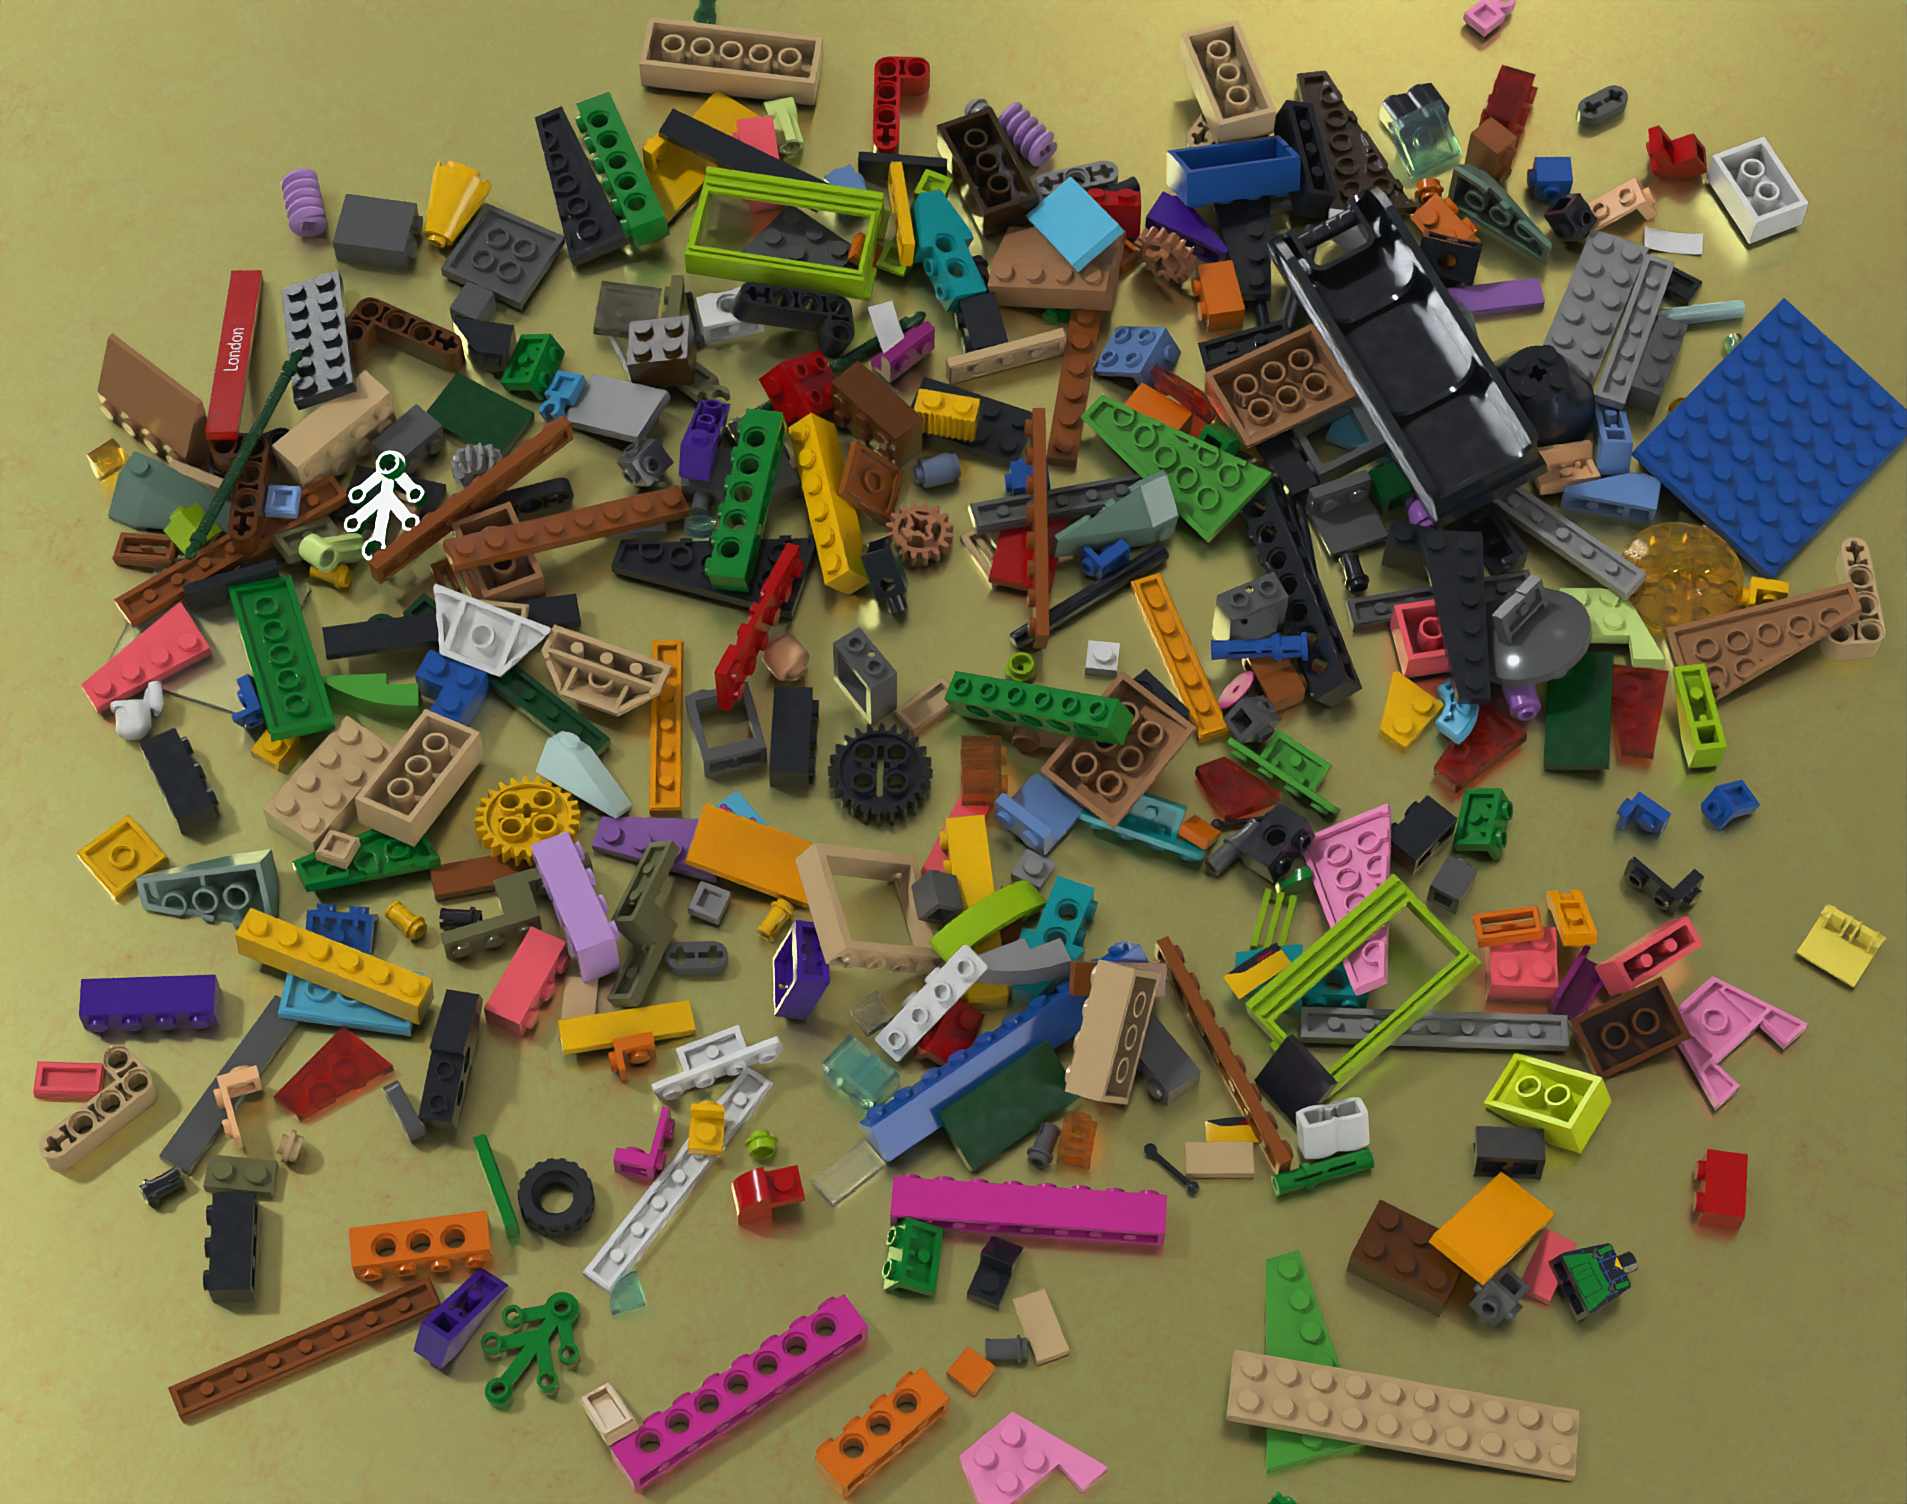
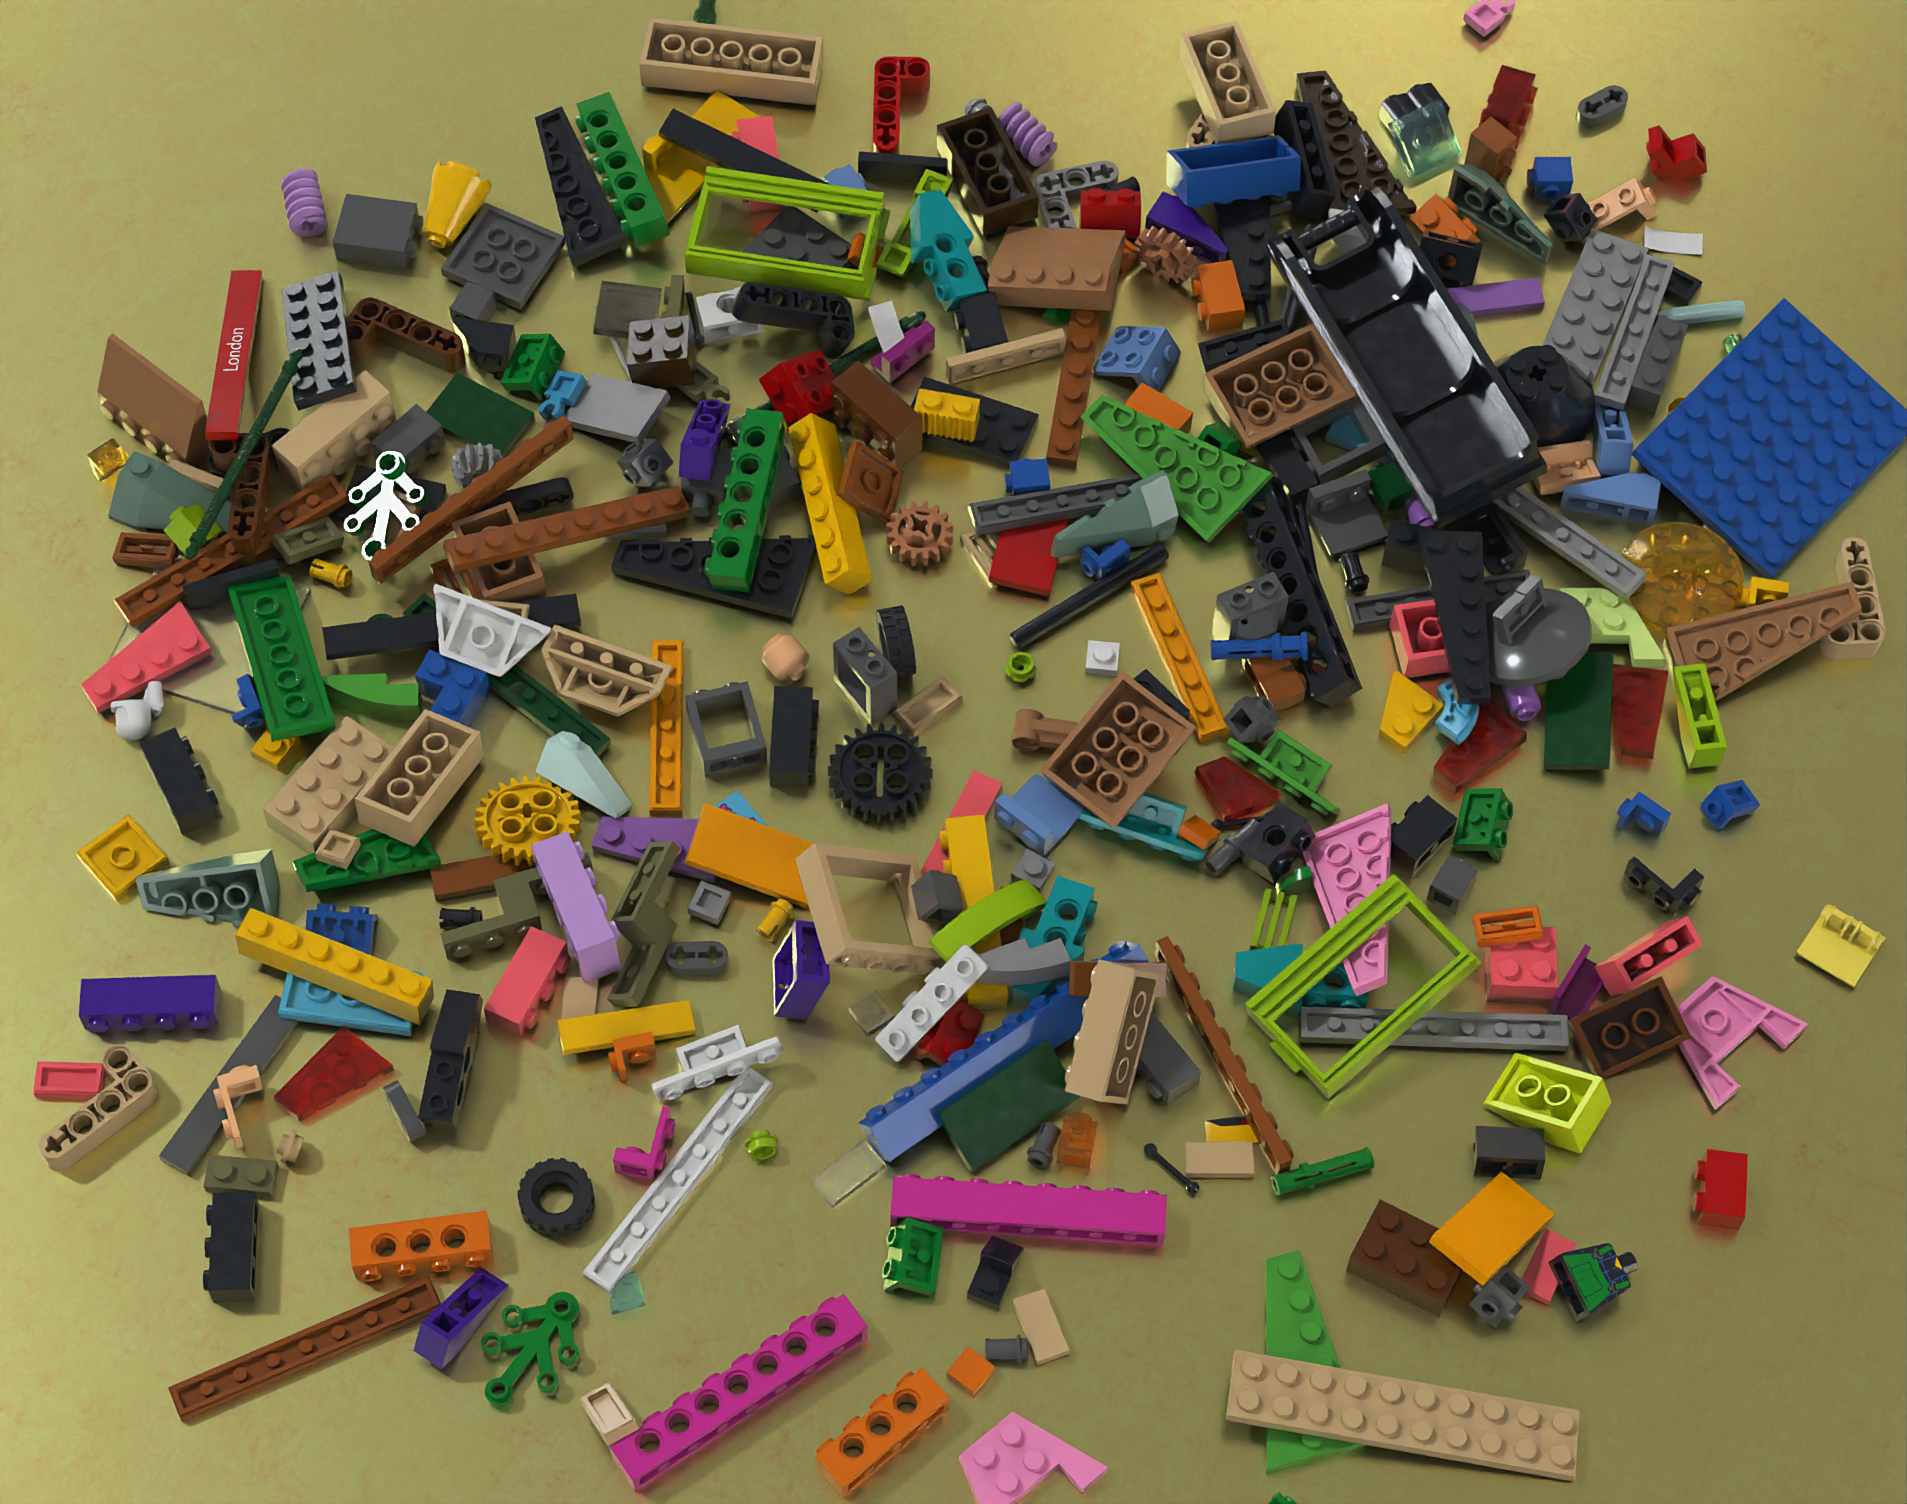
(161, 1185): black pin -> none
(283, 501): light blue tile -> none
(331, 551): yellowish green piece -> none
(412, 925): yellow pin -> none
(496, 1186): green tile -> none
(699, 526): clear light blue tile -> none
(707, 1128): yellow bracket -> none
(753, 637): red wing -> none
(761, 1190): red brick -> none
(785, 125): yellowish green piece -> none
(860, 1074): clear light blue brick -> none
(883, 560): black torso -> none
(896, 639): none -> black tyre
(901, 214): yellow tile -> none
(937, 469): sand blue brick -> none
(981, 769): clear orange brick -> none
(1038, 536): dark orange plate -> none
(1039, 707): green brick -> none
(1074, 224): medium azure tile -> none
(1184, 392): clear red wing -> none
(1236, 689): piece -> none
(1257, 970): yellow sticker -> none
(1295, 1078): black tile -> none
(1332, 1128): white brick -> none
(1427, 188): orange plate -> none
(1572, 918): light orange plate -> none
(1756, 190): white brick -> none

